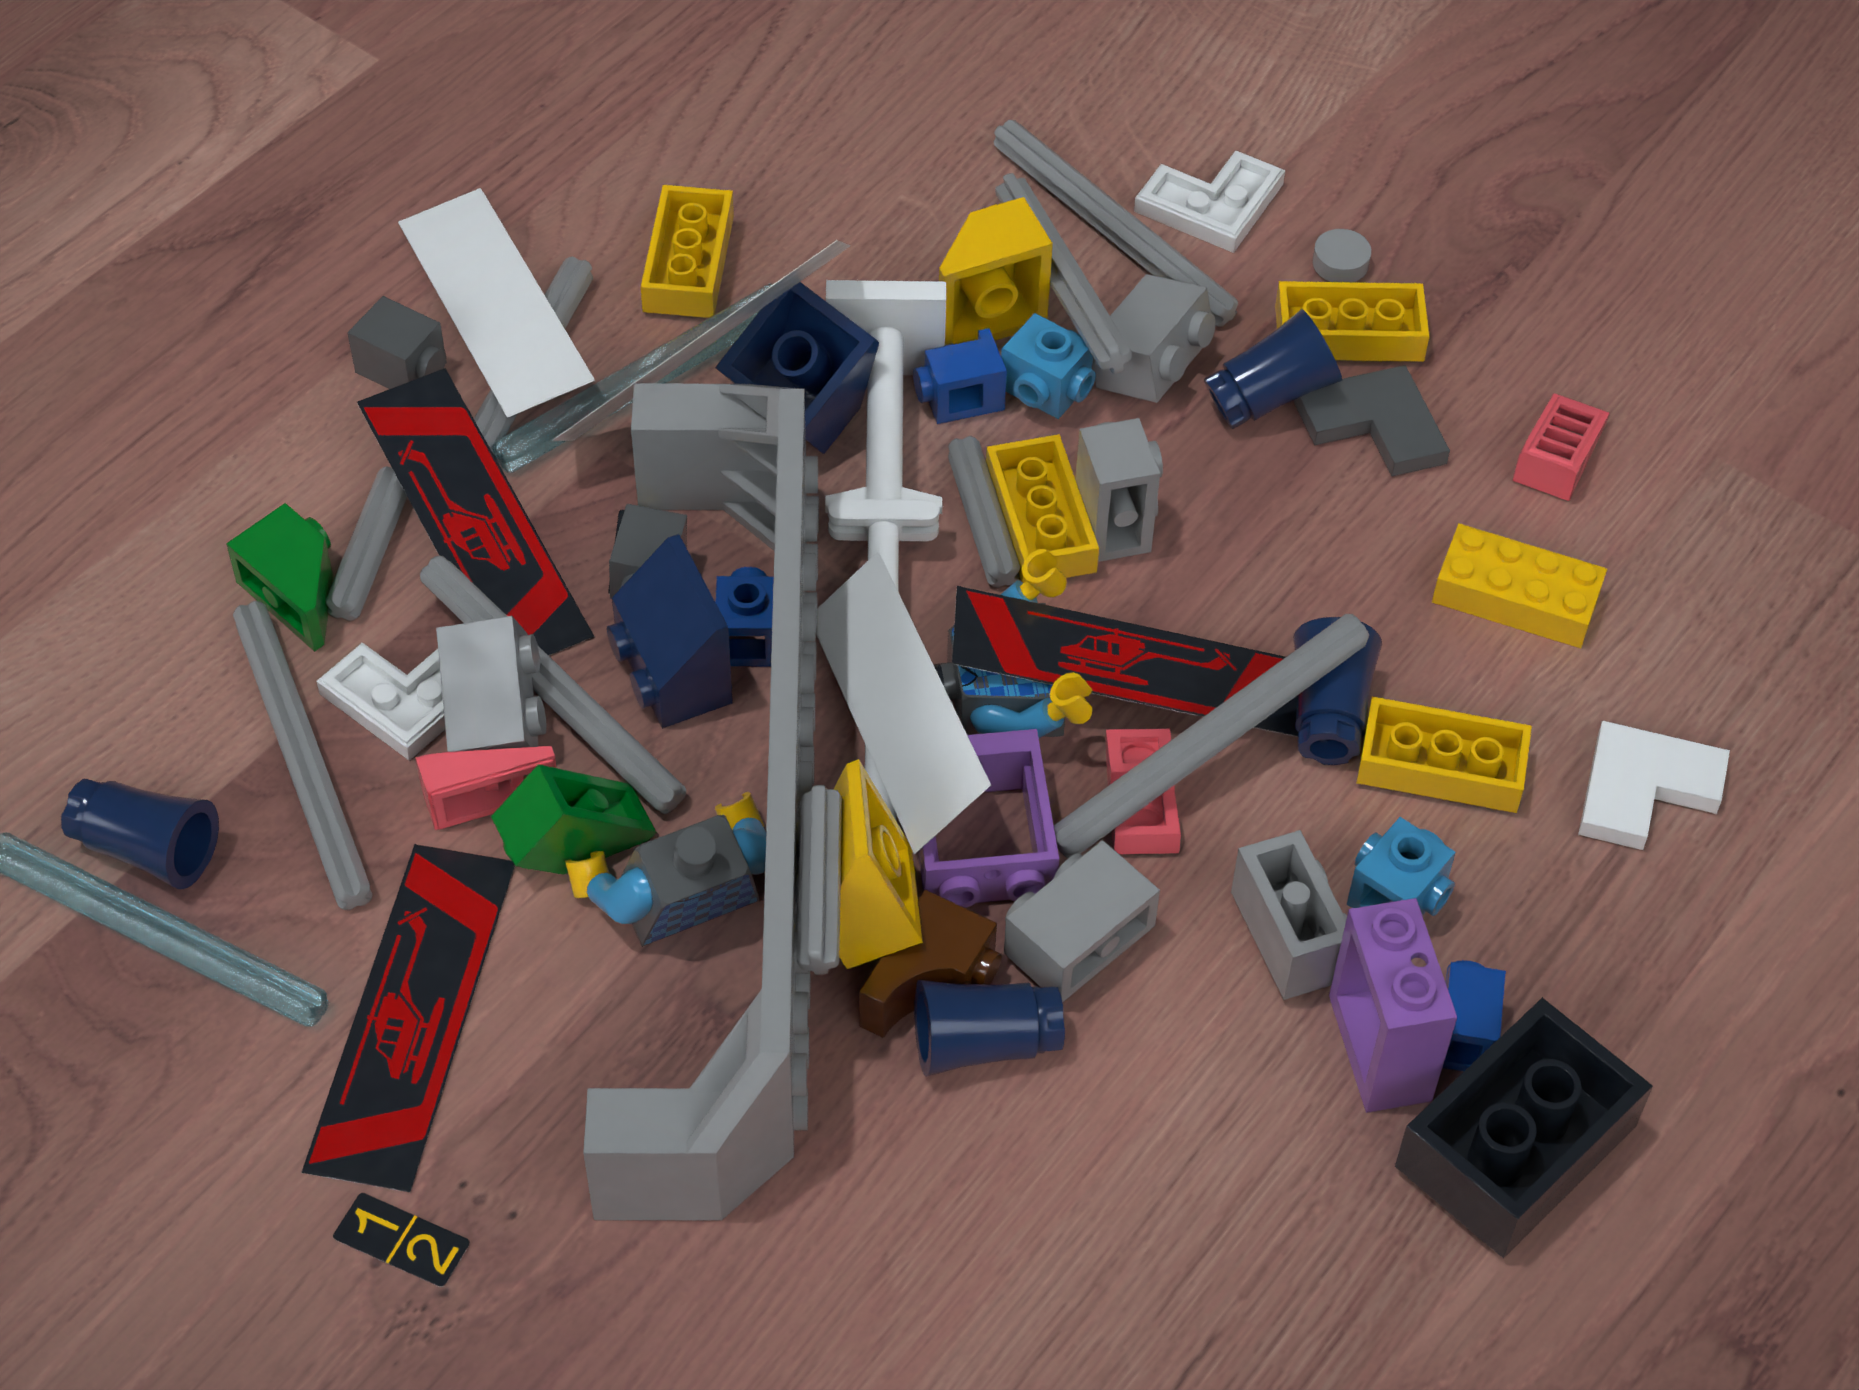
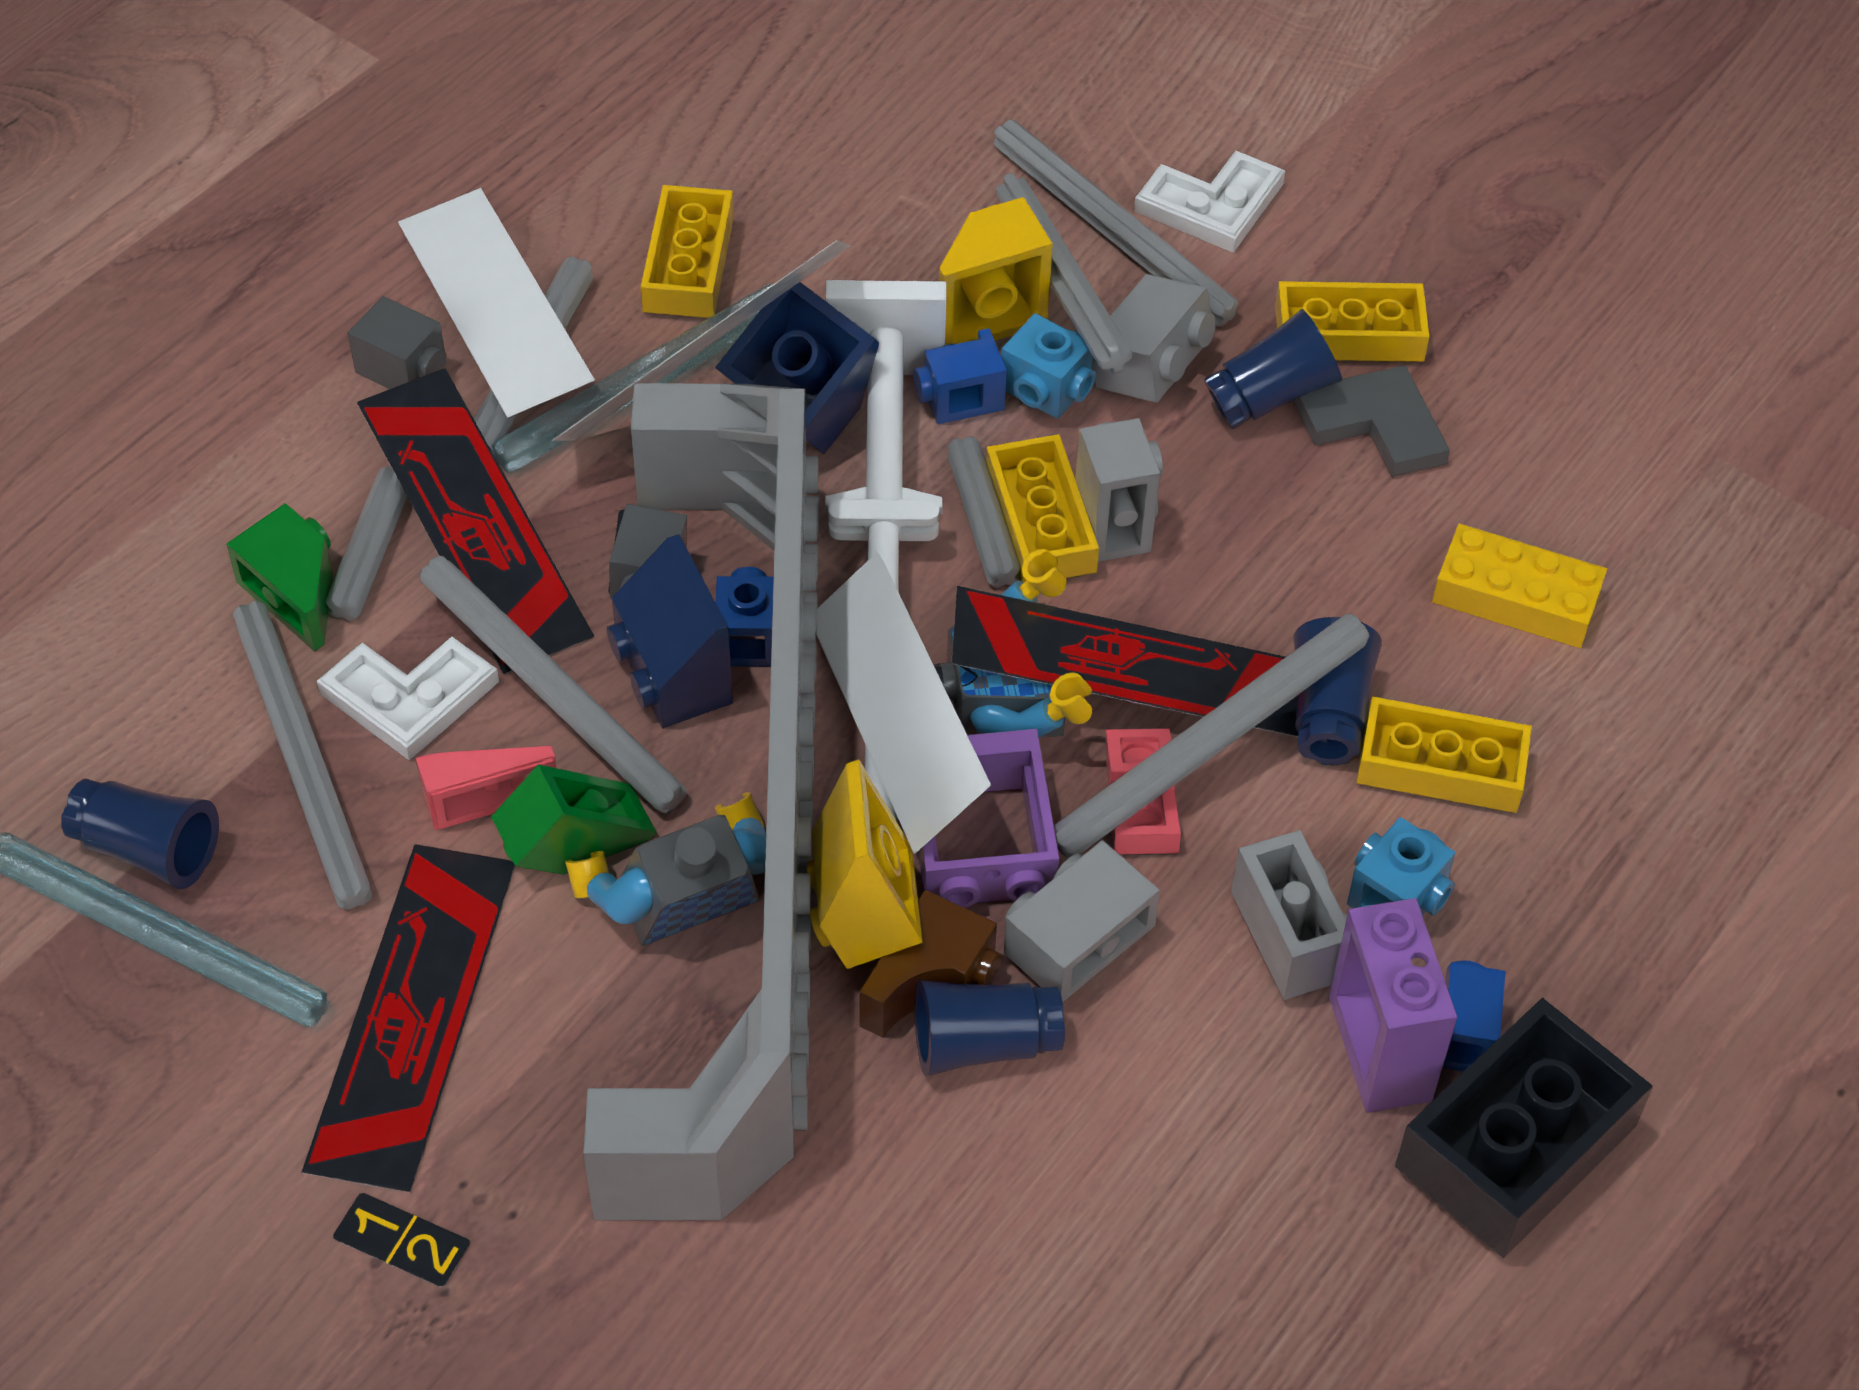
(489, 685): light grey brick -> none
(819, 880): light grey axle -> none
(1341, 255): light grey tile -> none
(1551, 472): coral slope -> none
(1641, 766): white tile -> none

